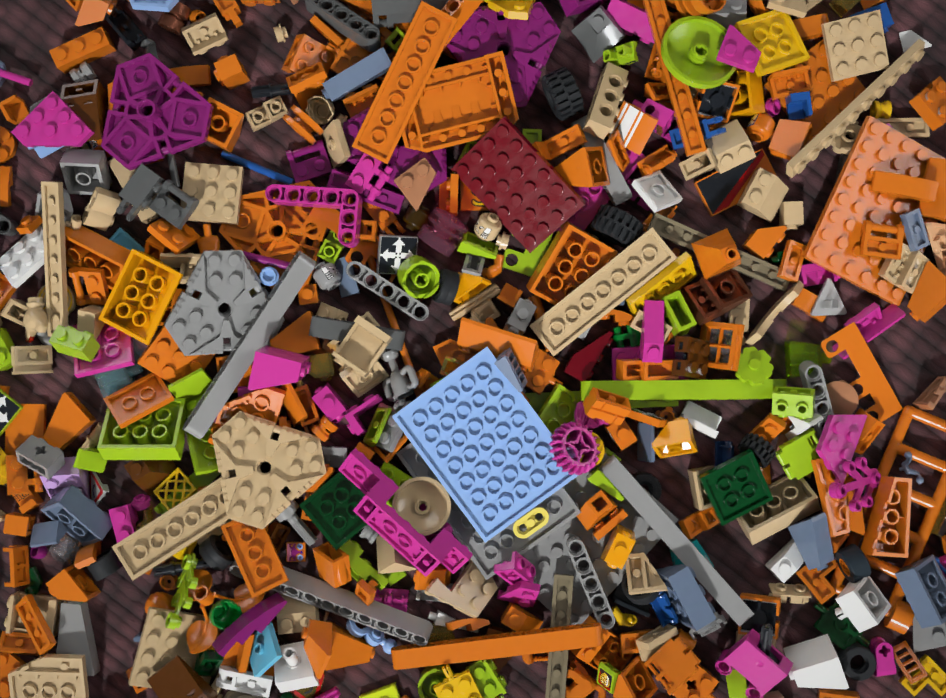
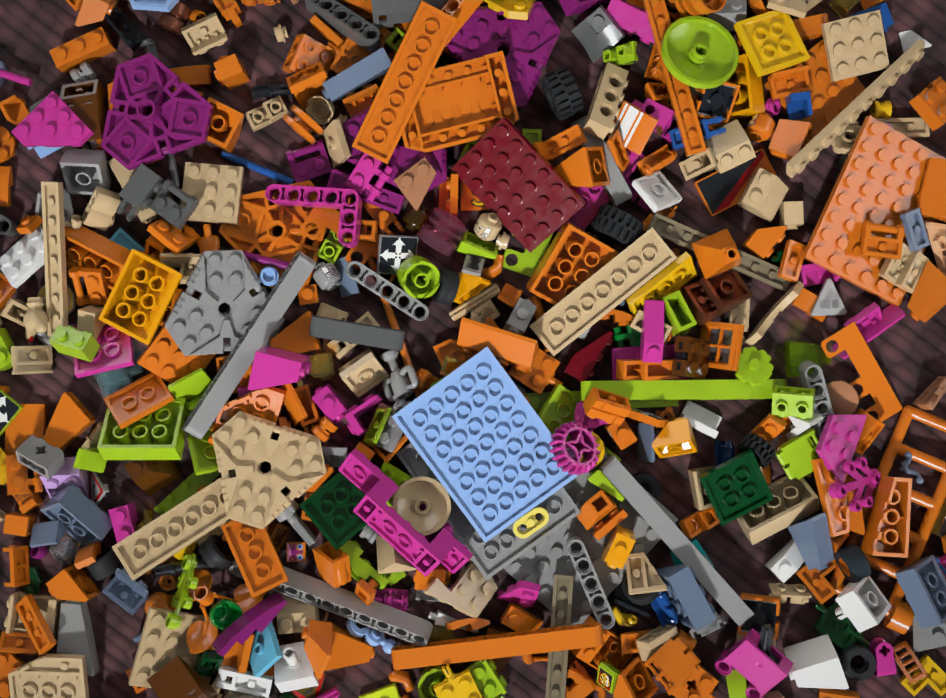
(125, 592): none -> sand blue bracket
(141, 502): dark pink plate -> none
(168, 480): yellow window -> none
(362, 347): tan panel -> none
(402, 677): none -> orange arm
(511, 369): sand blue slope -> none
(516, 570): dark pink bracket -> none
(738, 51): dark pink wing -> none
(904, 186): orange slope -> none

